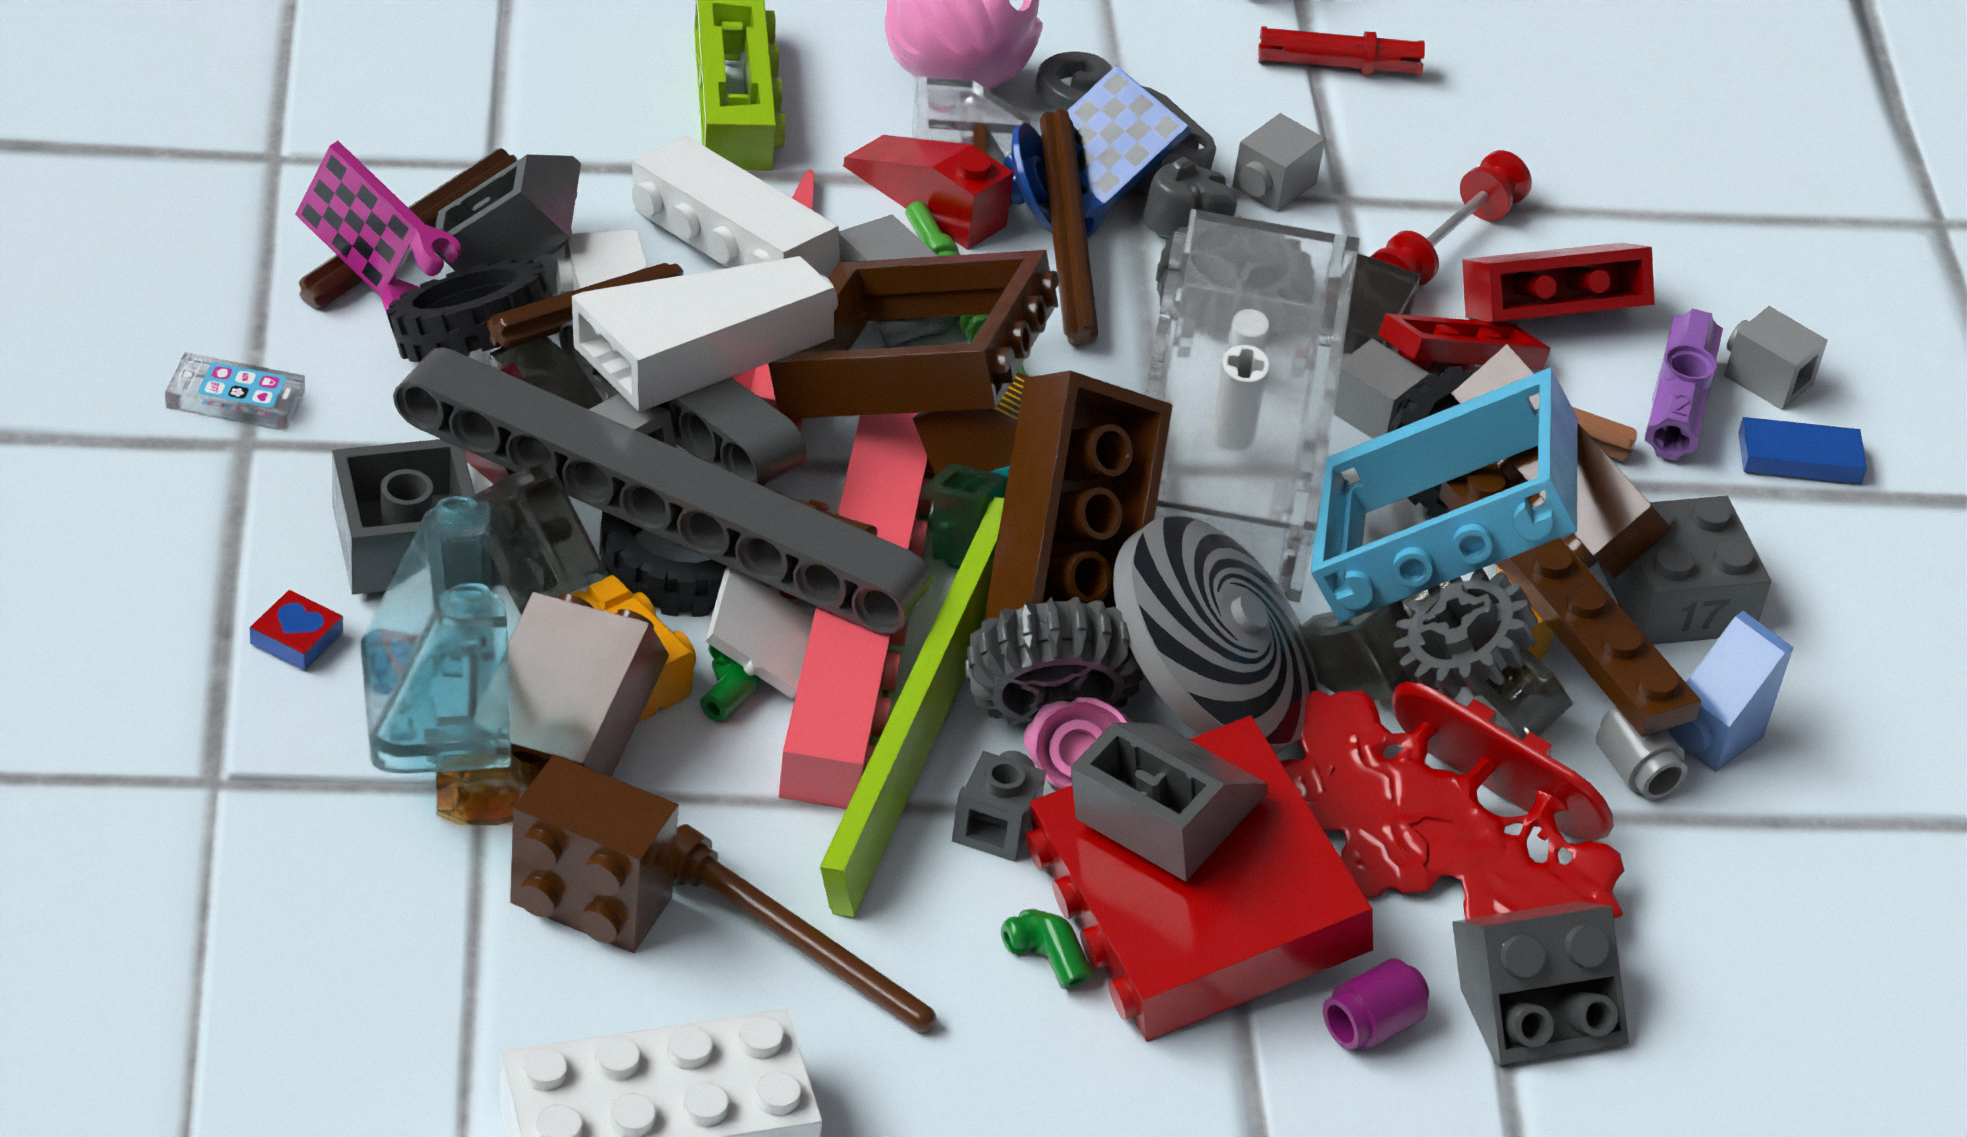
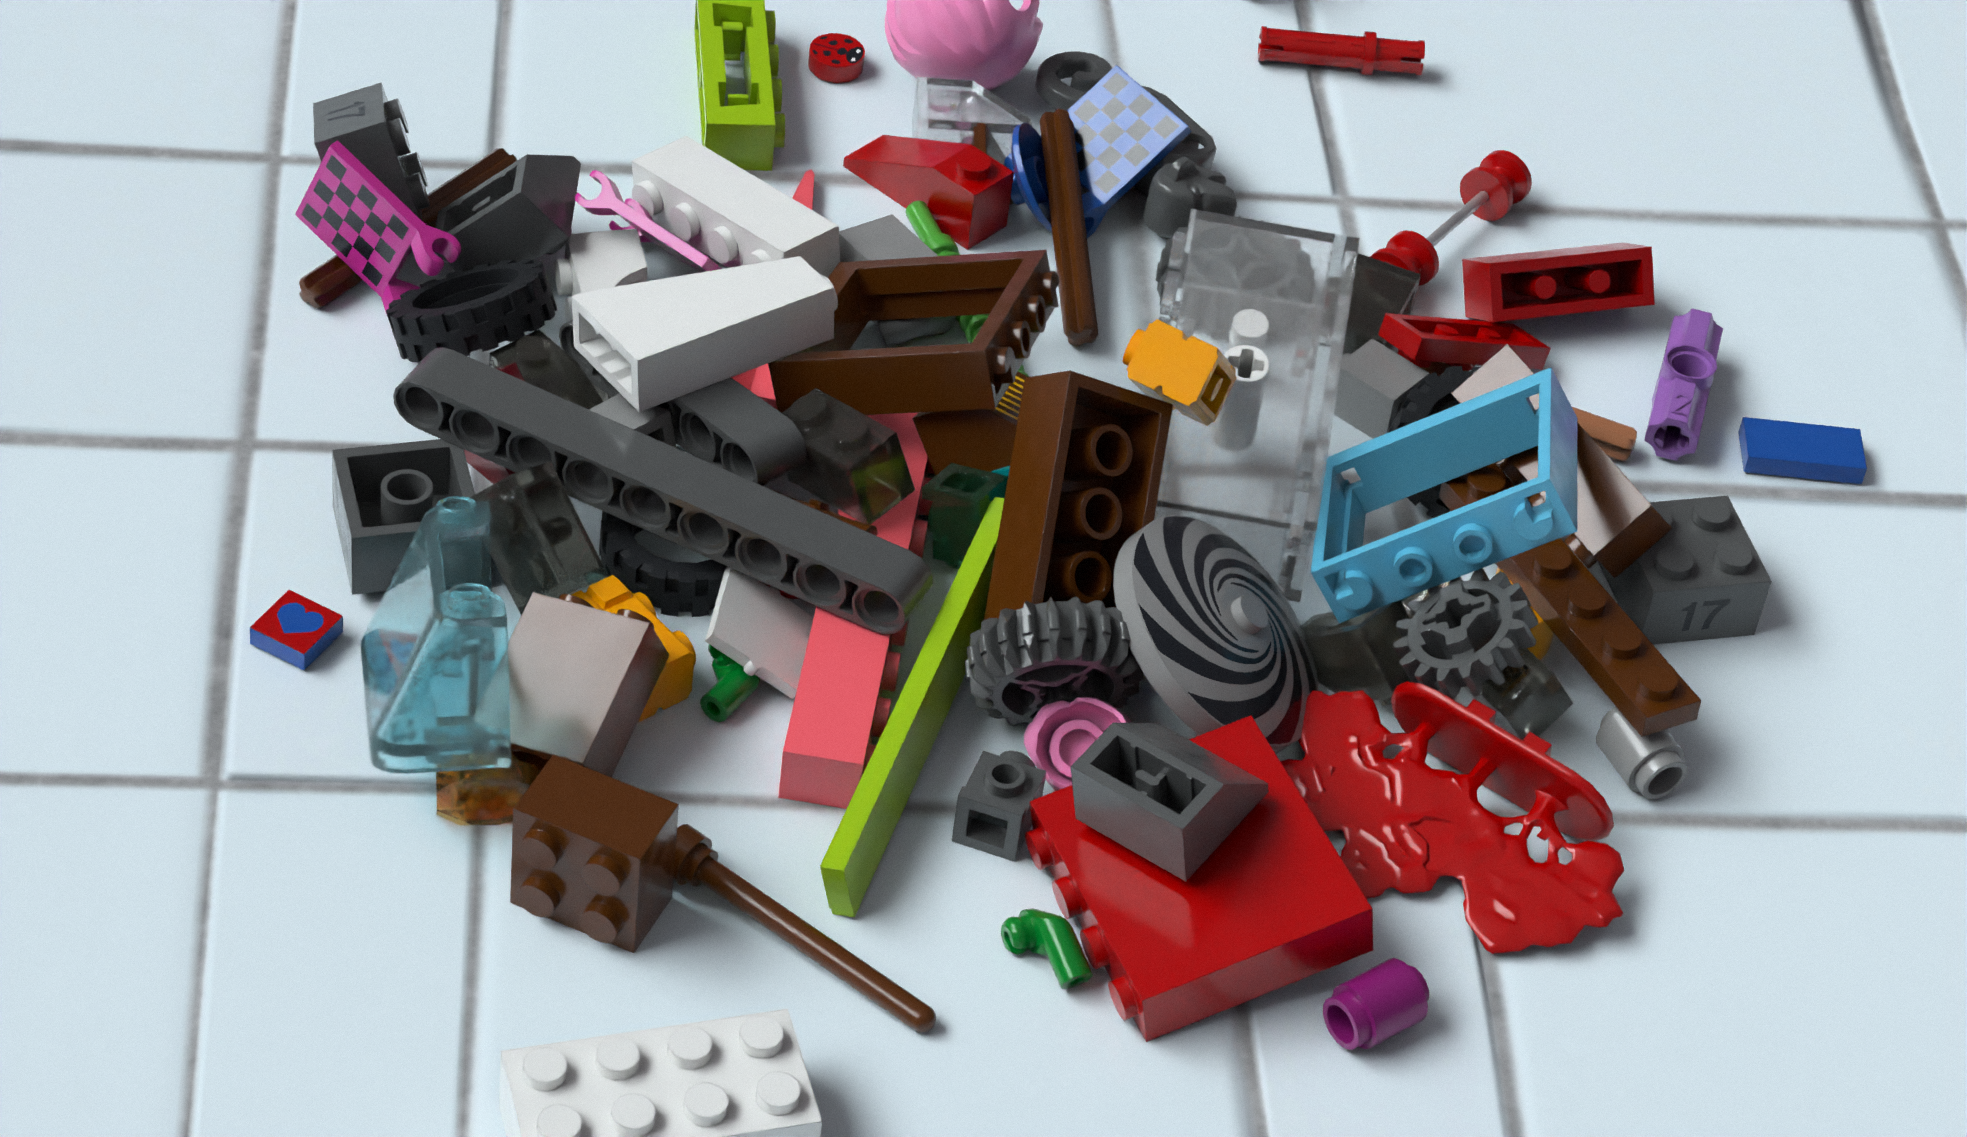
(235, 391): clear tile -> none
(377, 137): none -> dark grey brick
(548, 315): reddish brown axle -> none
(611, 203): none -> flag
(836, 58): none -> red tile
(848, 458): none -> clear smoke brick
(1180, 371): none -> light orange brick
(1278, 162): light grey brick -> none
(1543, 980): dark grey slope -> none
(1736, 692): medium blue slope -> none
(1774, 357): light grey brick -> none

